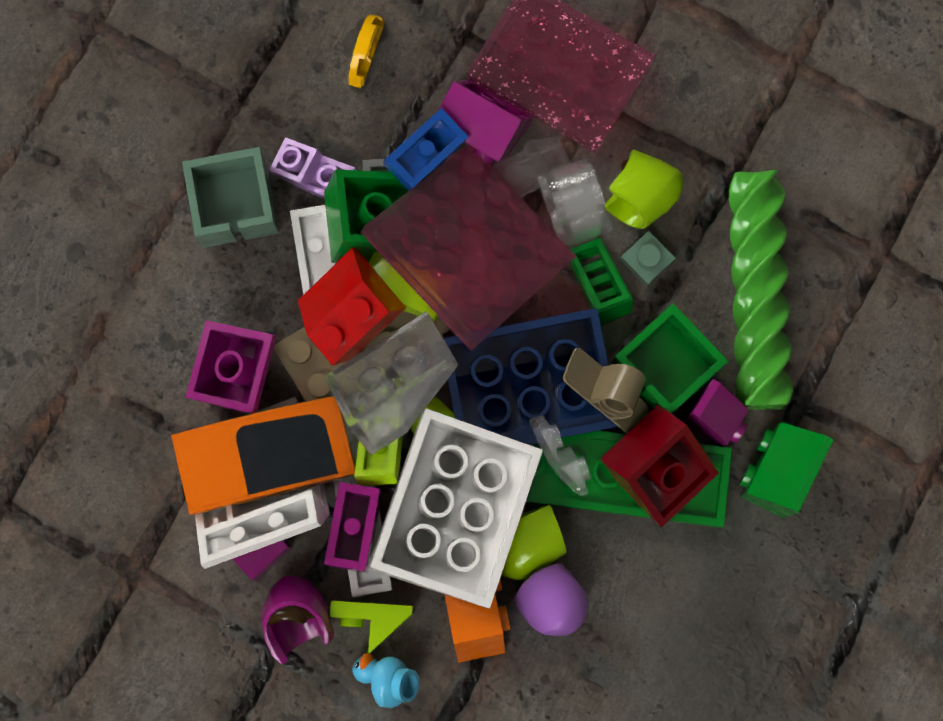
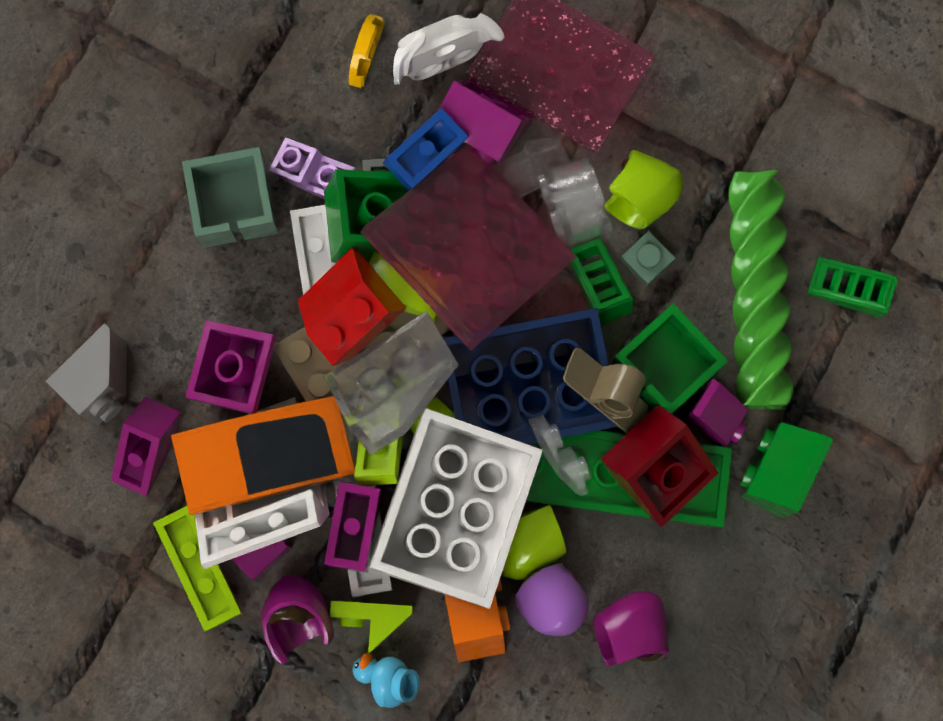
(94, 377): none -> light grey slope
(144, 445): none -> magenta slope
(206, 587): none -> lime plate
(442, 46): none -> white piece
(632, 629): none -> magenta piece
(870, 278): none -> green slope

